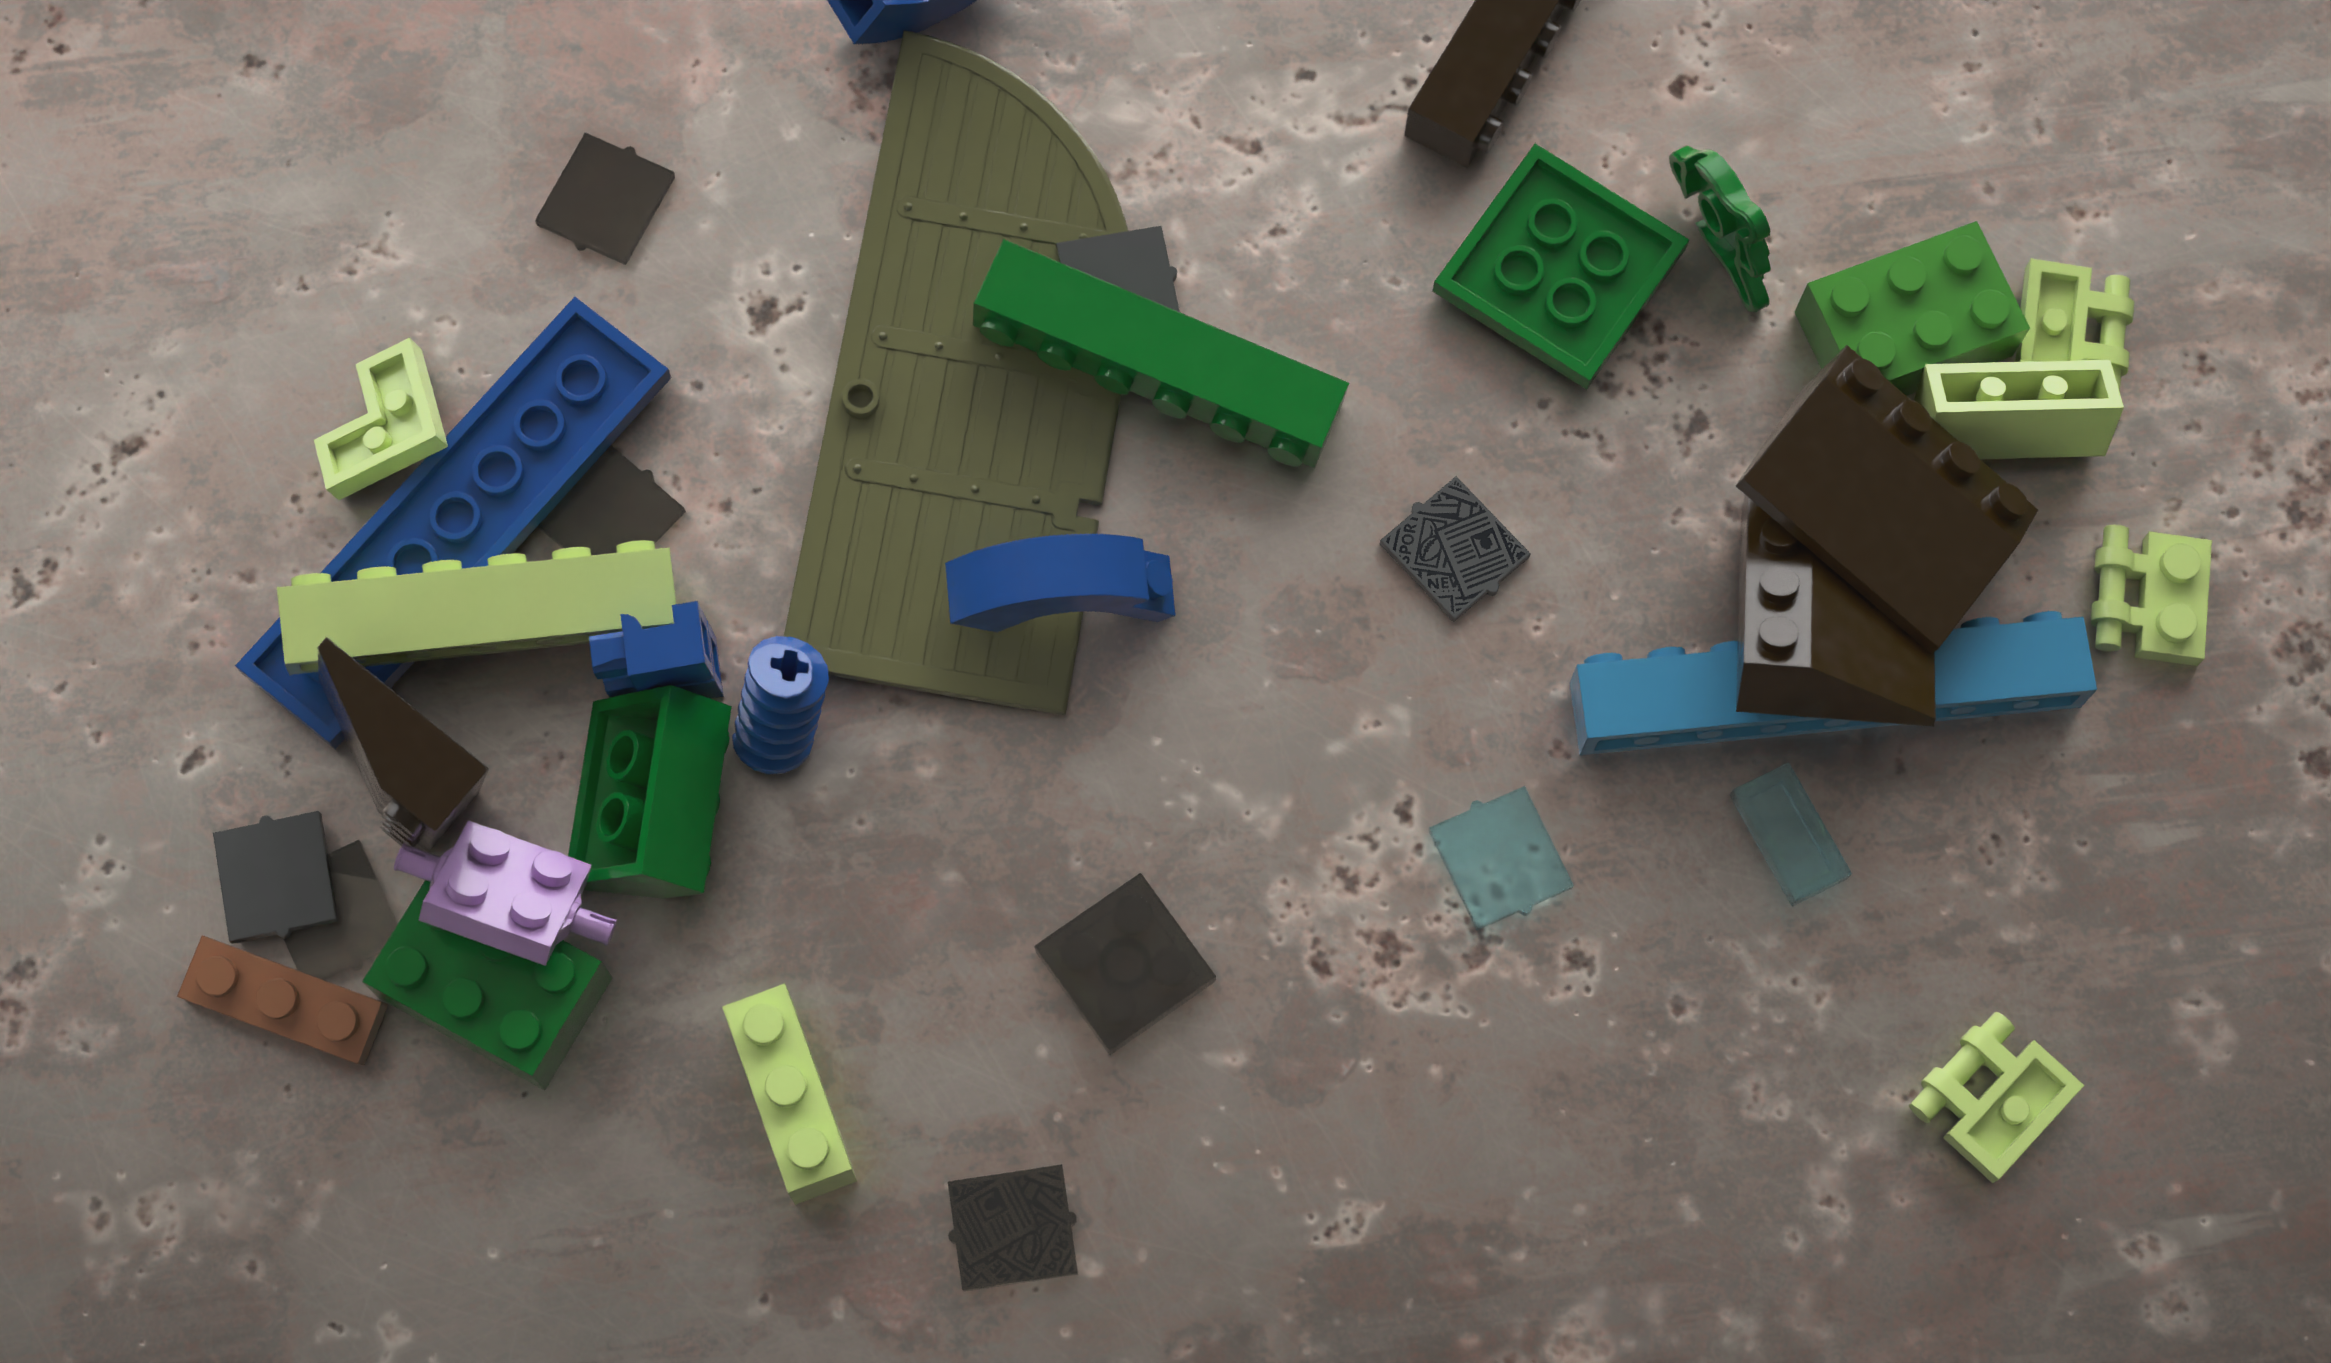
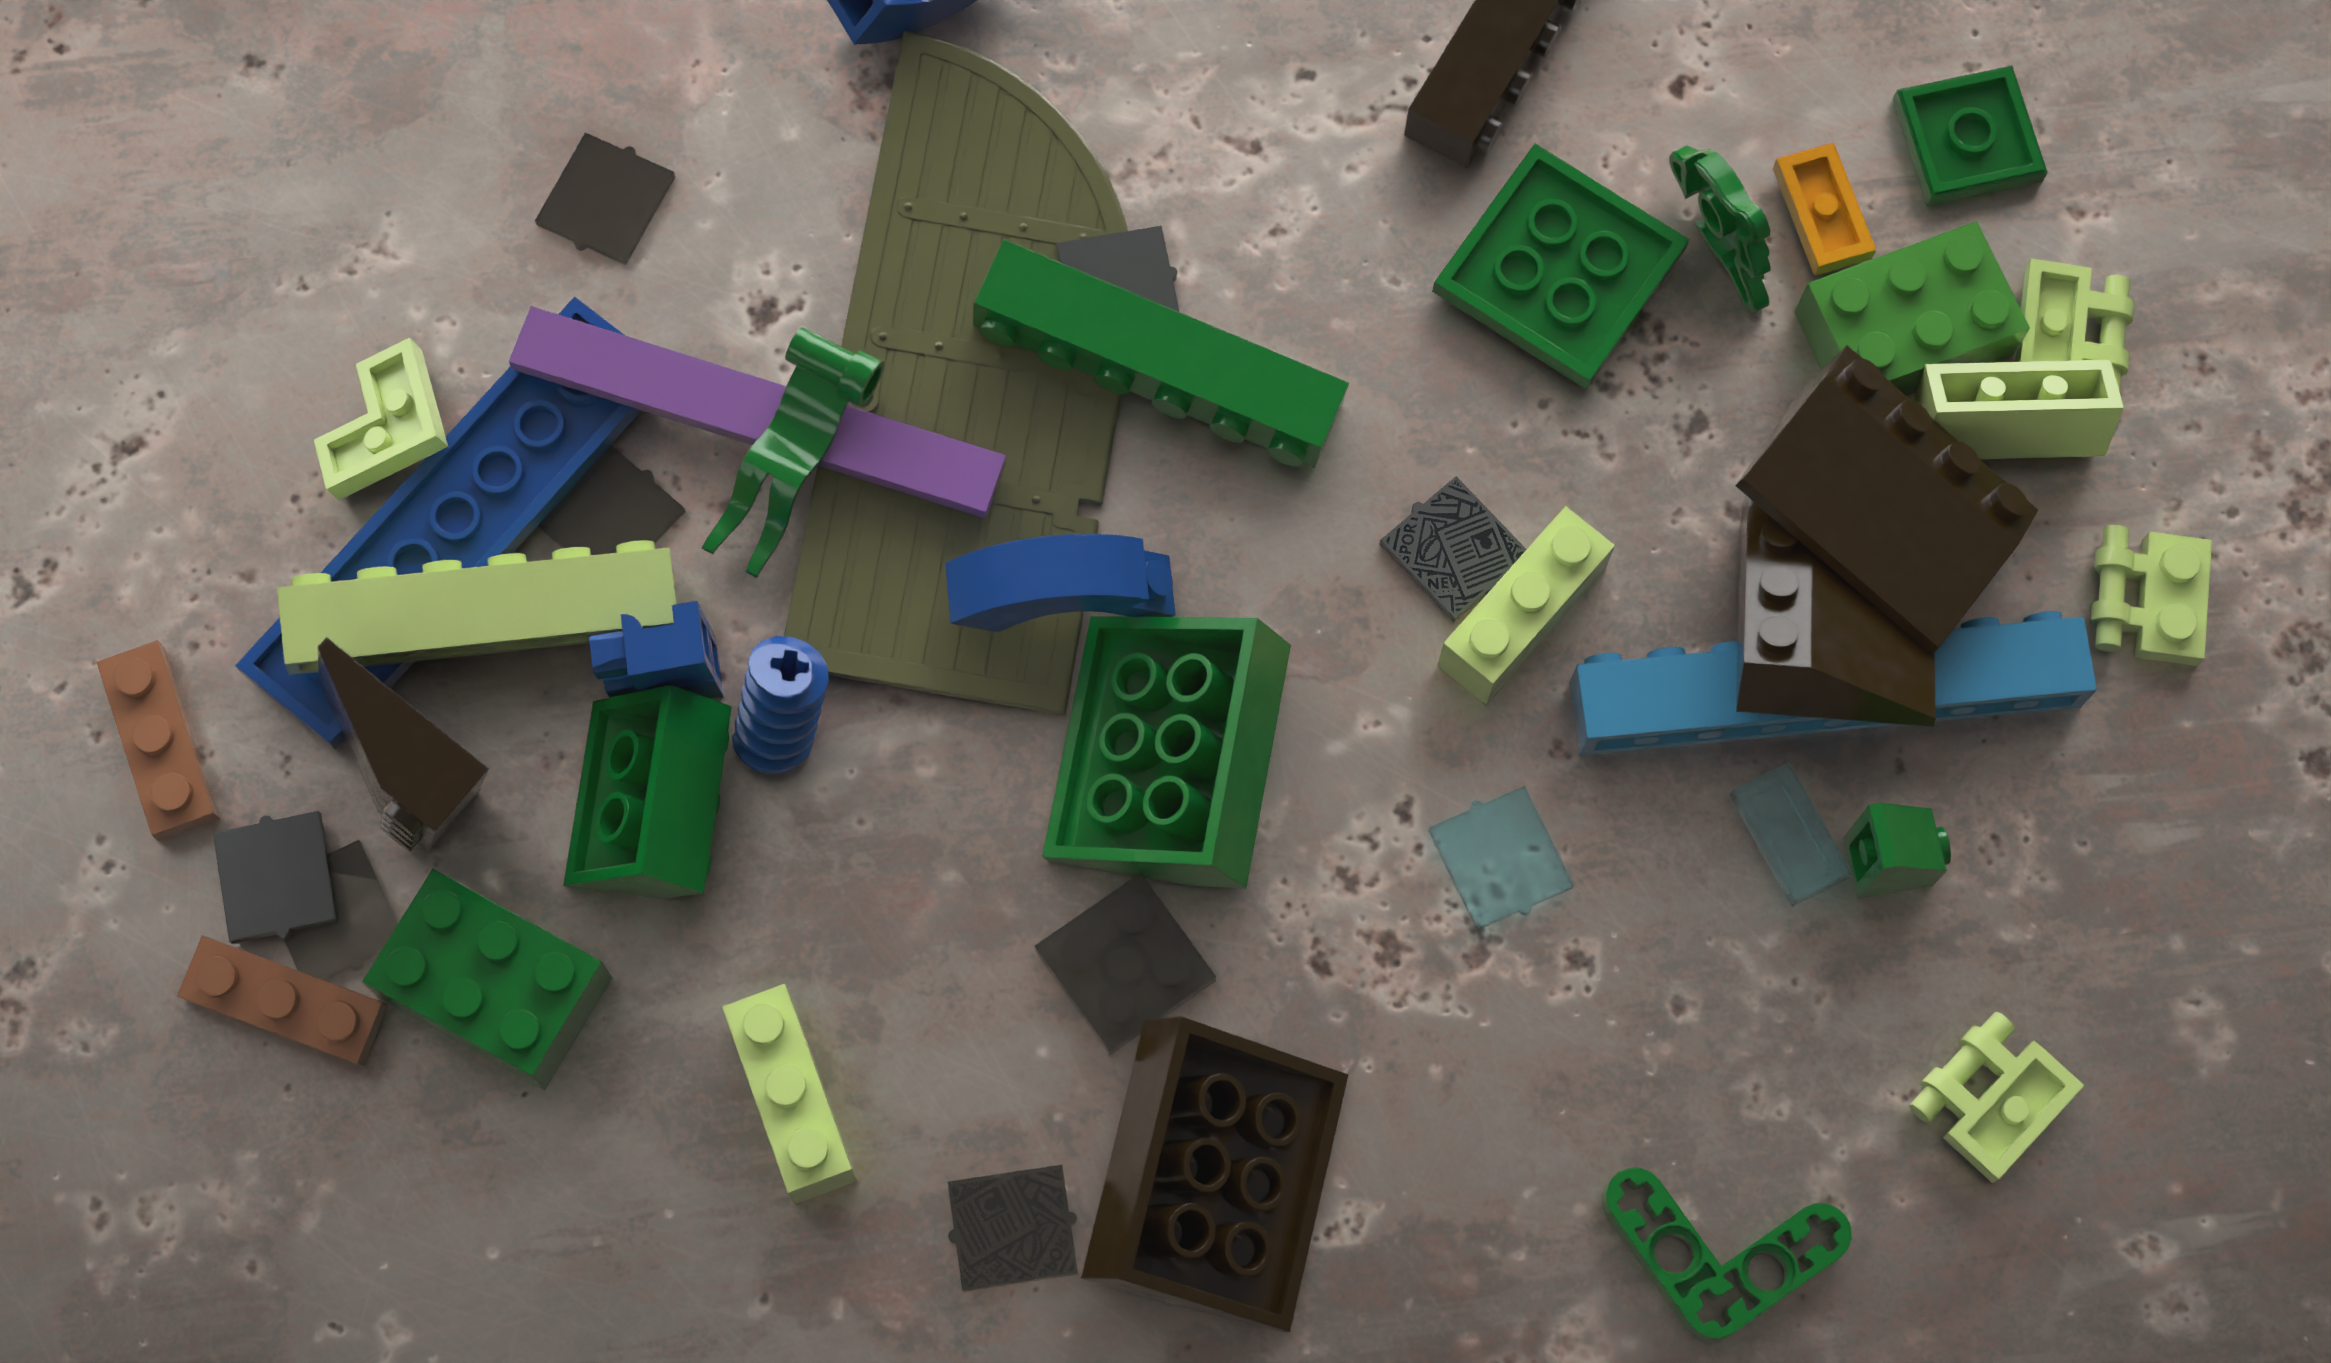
(157, 740): none -> nougat plate
(505, 893): lavender plate -> none
(744, 406): none -> medium lavender tile
(797, 436): none -> green flag
(1169, 748): none -> green slope
(1215, 1174): none -> dark brown slope
(1525, 605): none -> yellowish green brick
(1704, 1271): none -> green beam
(1824, 209): none -> light orange plate
(1896, 849): none -> green slope
(1969, 135): none -> green tile

